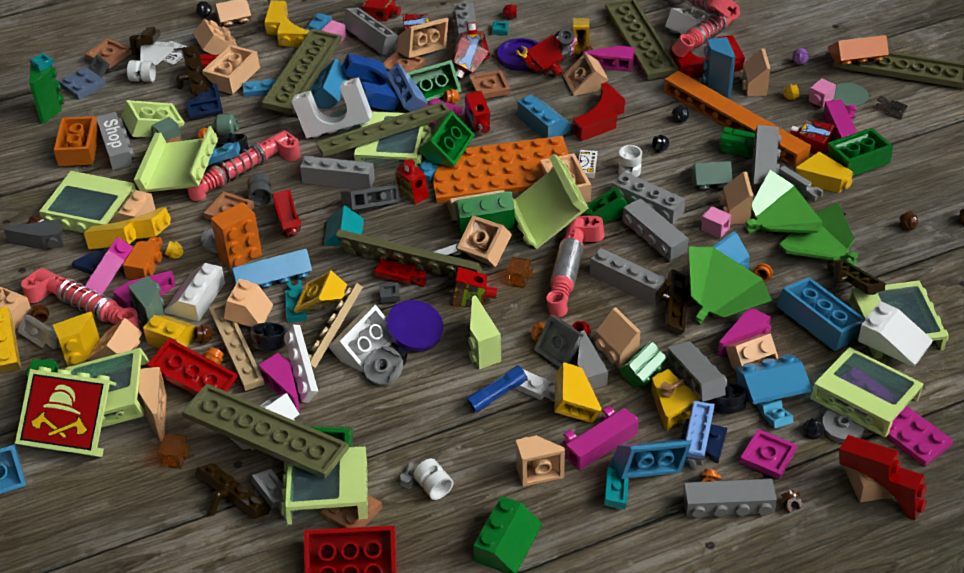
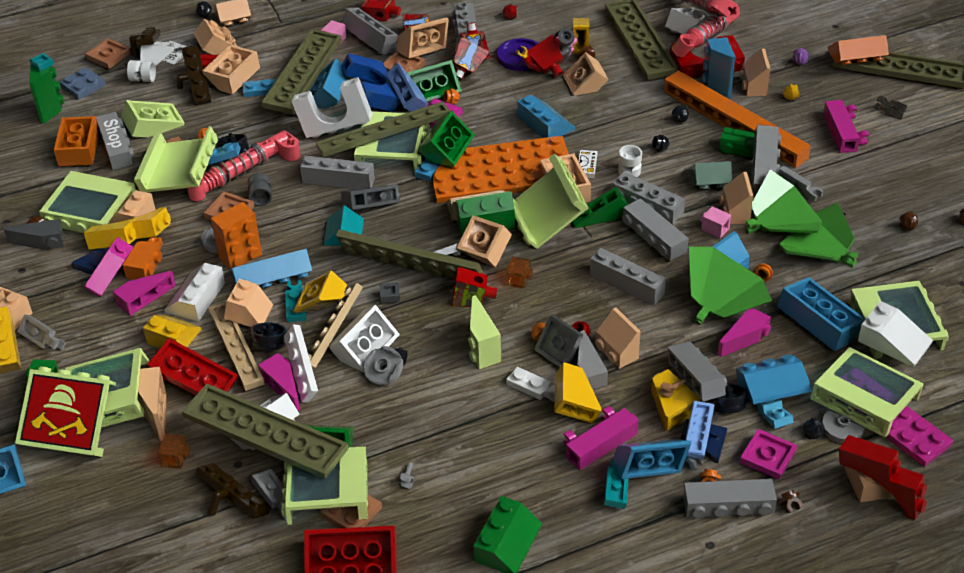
(39, 312): reddish brown plate -> none
(70, 292): coral piece -> none
(77, 338): yellow slope -> none
(99, 65): dark grey tile -> none
(117, 339): light nougat slope -> none
(146, 298): sand green slope -> none
(167, 127): sand green brick -> none
(174, 250): yellow plate -> none
(203, 333): reddish brown plate -> none
(205, 104): dark blue wing -> none
(214, 355): orange plate -> none
(225, 124): sand green head -> none
(278, 24): yellow arch -> none
(286, 213): red arch -> none
(319, 22): dark azure plate -> none
(400, 272): red plate -> none
(411, 182): red torso -> none
(414, 326): dark purple piece -> none
(433, 479): white wheel -> none
(477, 119): red torso -> none
(484, 397): blue axle -> none
(490, 83): nougat plate -> none
(500, 28): teal tile -> none
(539, 460): light nougat slope -> none
(569, 259): coral piece -> none
(602, 116): red arch -> none
(614, 58): dark pink slope -> none
(643, 364): brick -> none
(675, 299): dark brown plate -> none
(751, 350): light nougat slope -> none
(815, 134): red torso -> none
(822, 92): bright pink brick -> none
(825, 173): yellow slope -> none
(847, 272): dark brown plate -> none
(851, 94): sand green sticker -> none
(861, 151): green slope -> none

